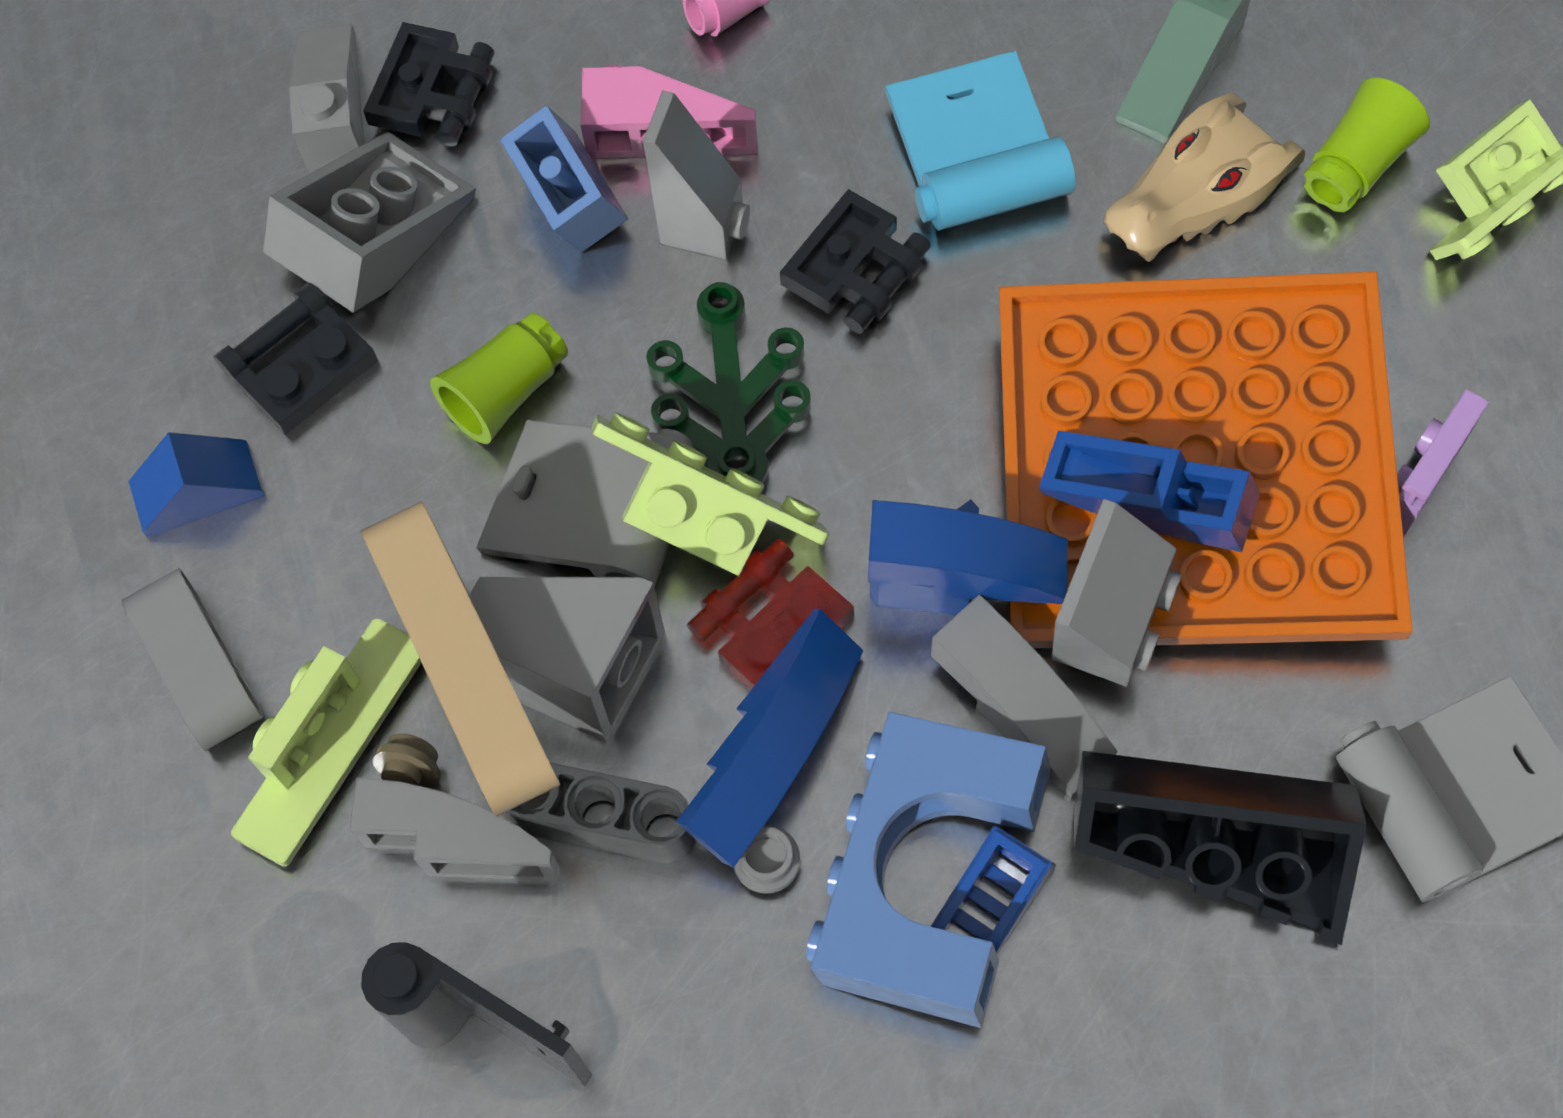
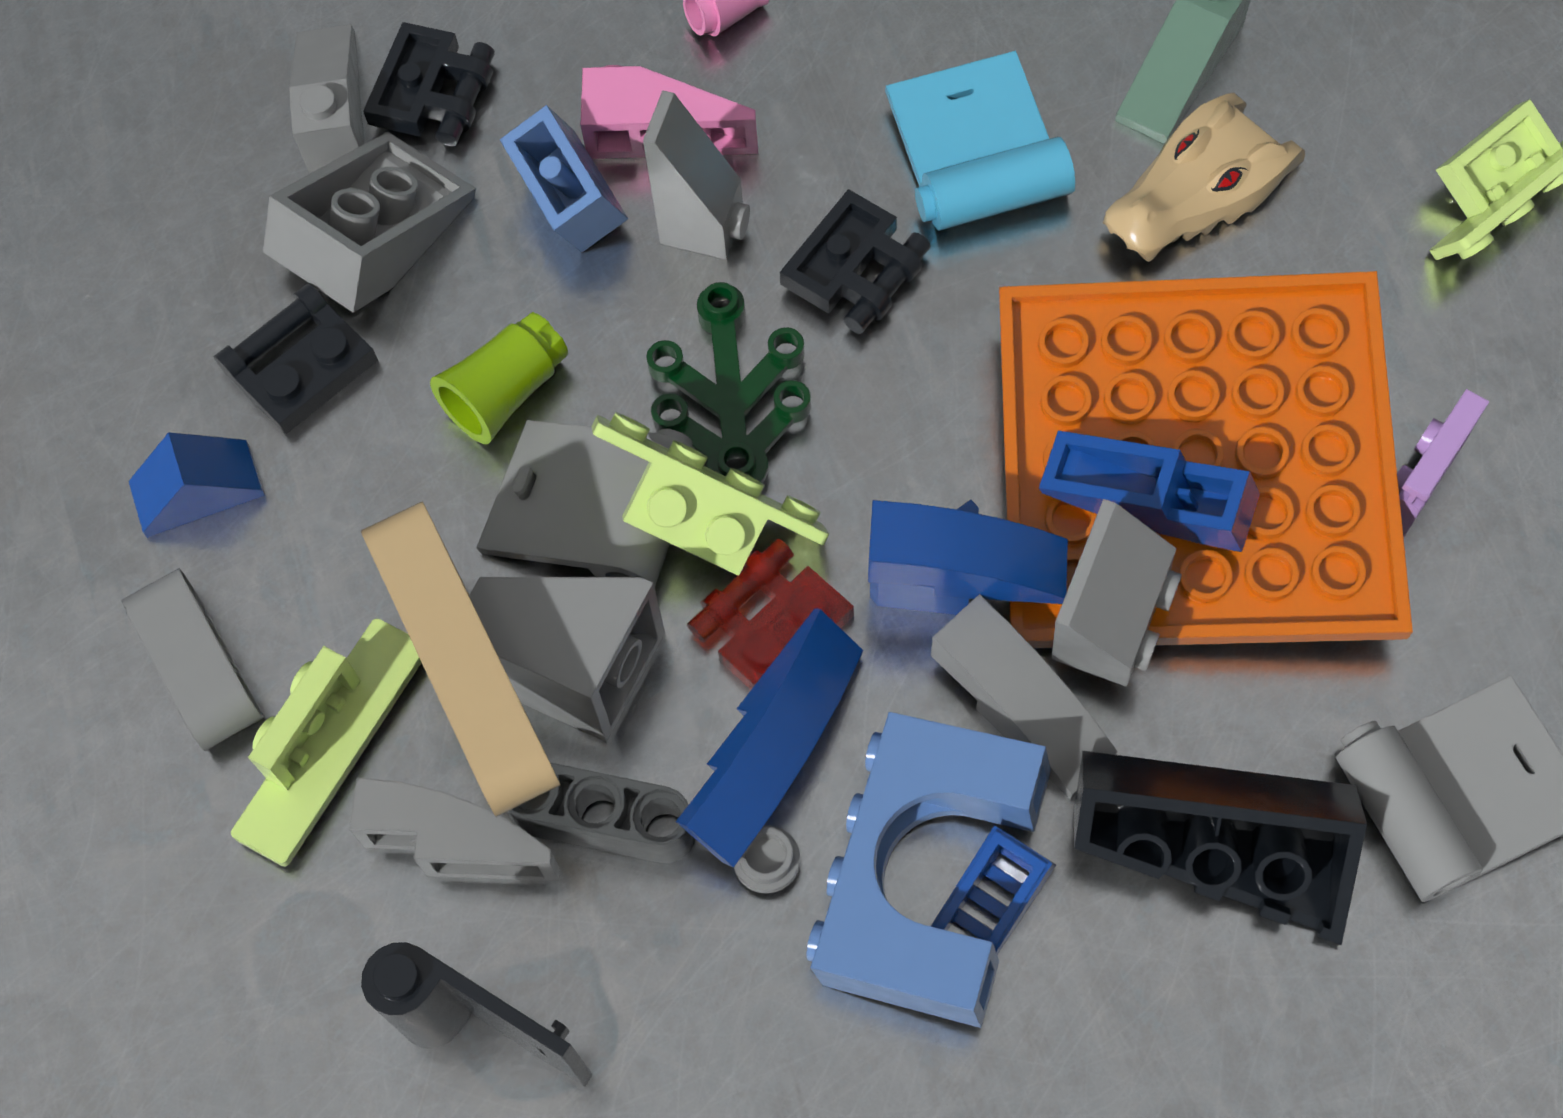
(407, 760): dark tan plate -> none
(1366, 141): lime plant -> none

